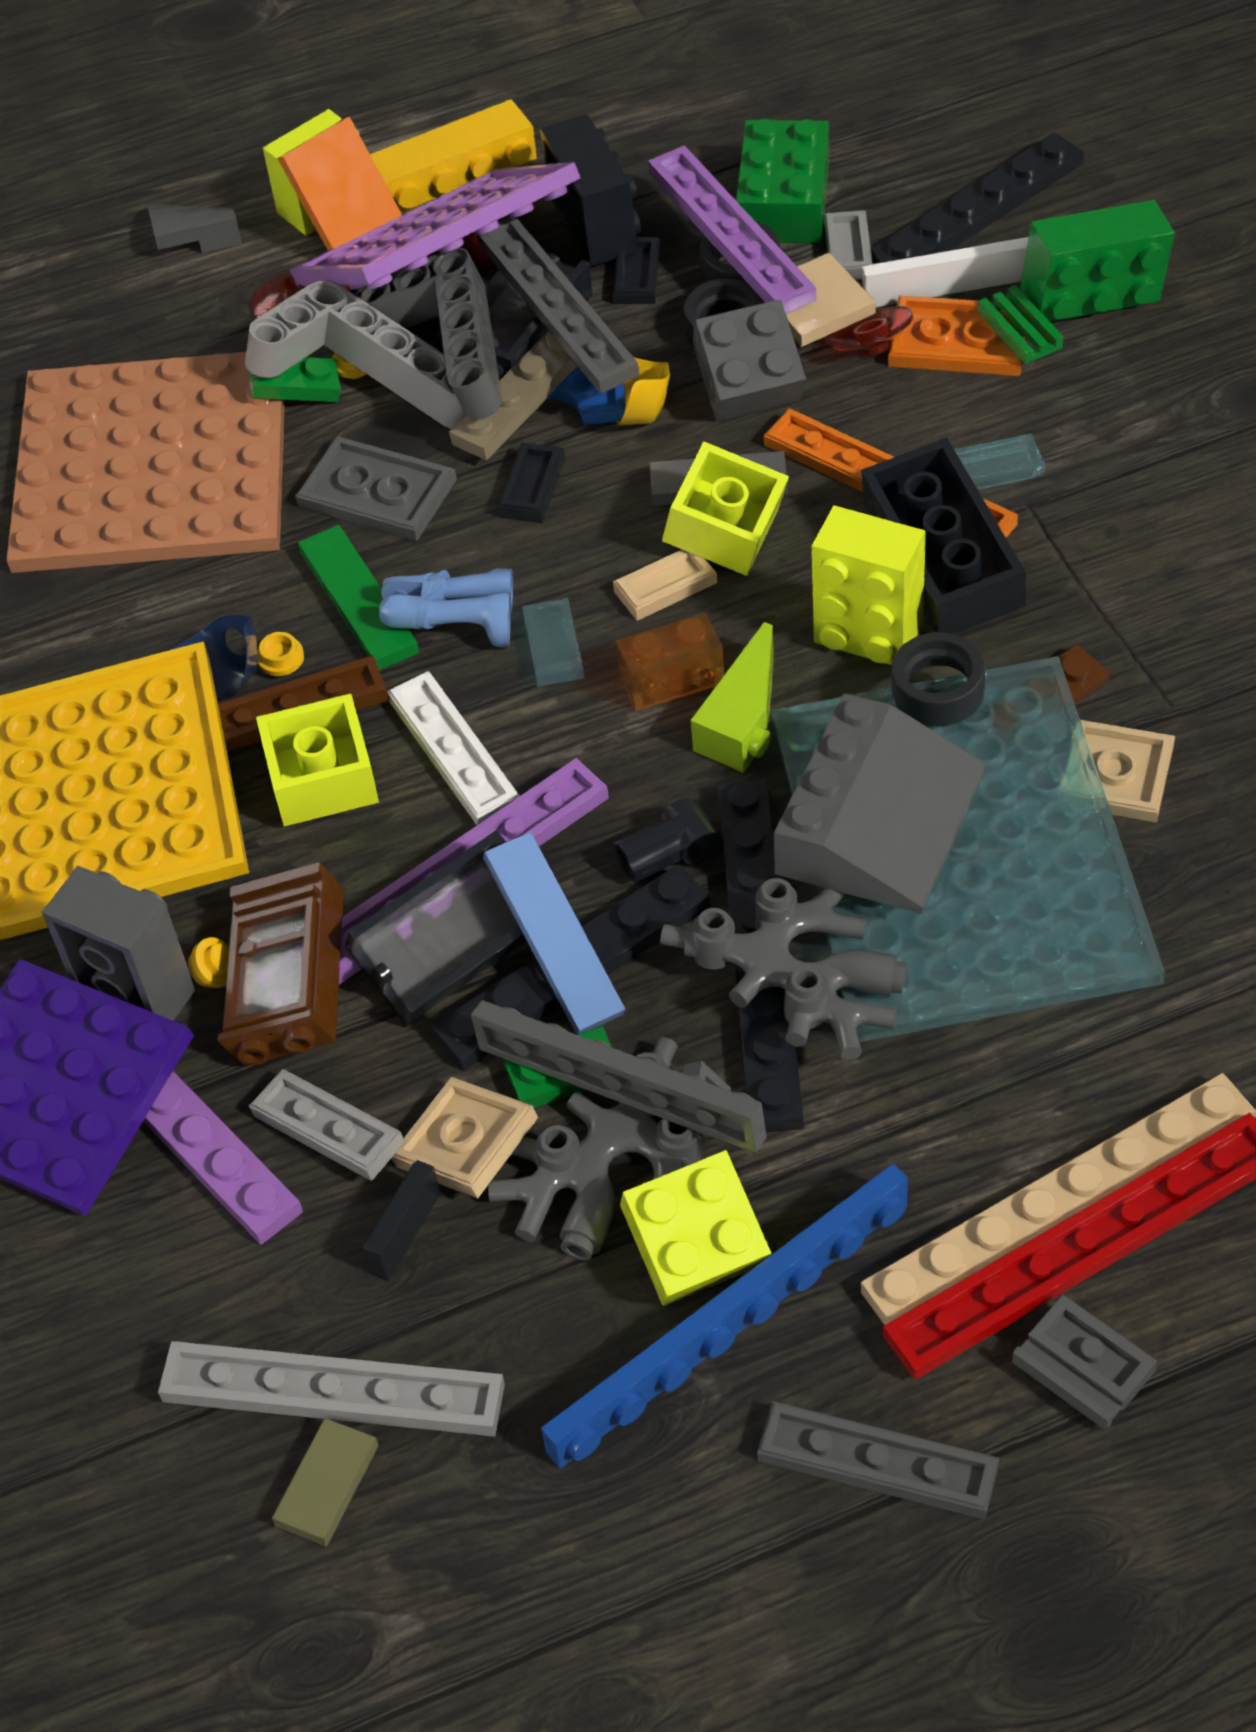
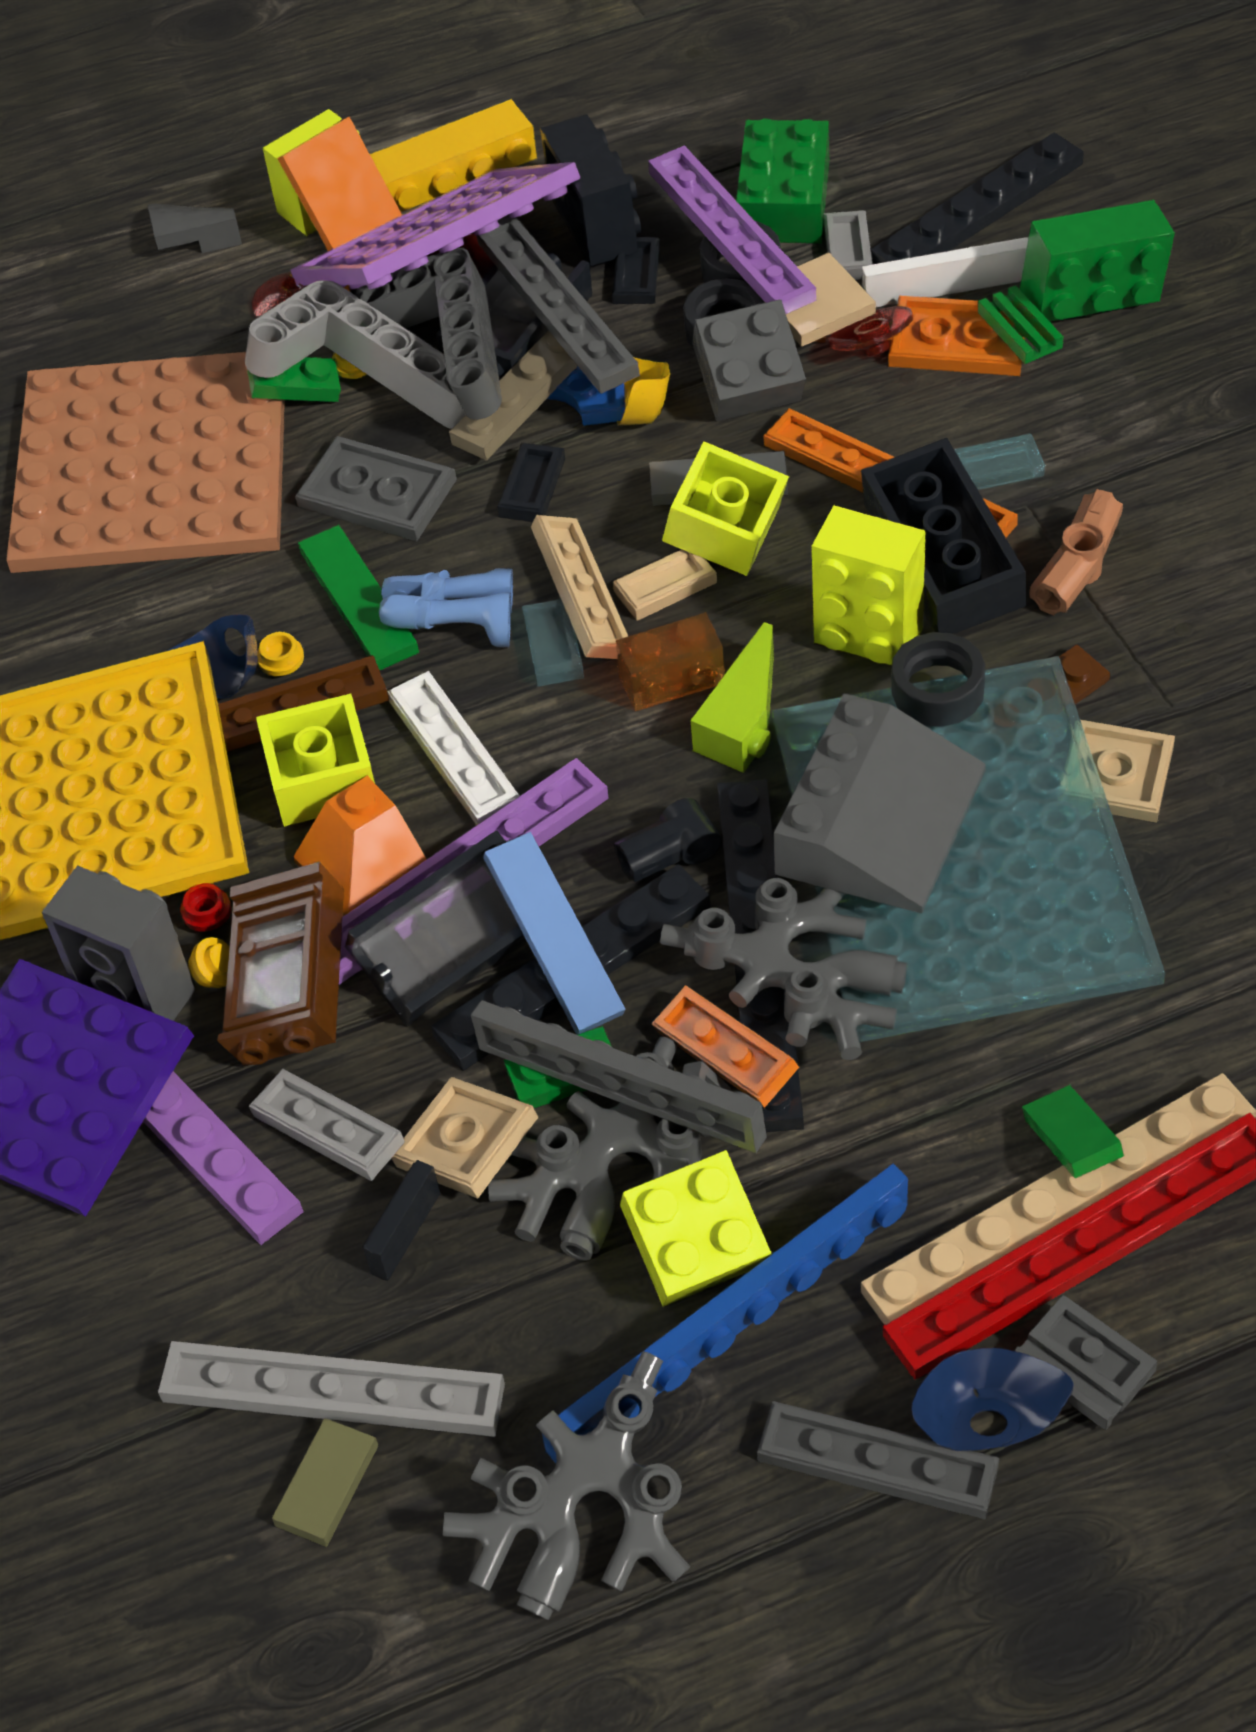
(205, 897): none -> red plate
(361, 842): none -> orange slope
(579, 585): none -> tan tile
(583, 1465): none -> dark grey plant
(725, 1046): none -> orange tile
(1007, 1382): none -> dark blue piece
(1073, 1131): none -> green tile
(1080, 555): none -> nougat piece

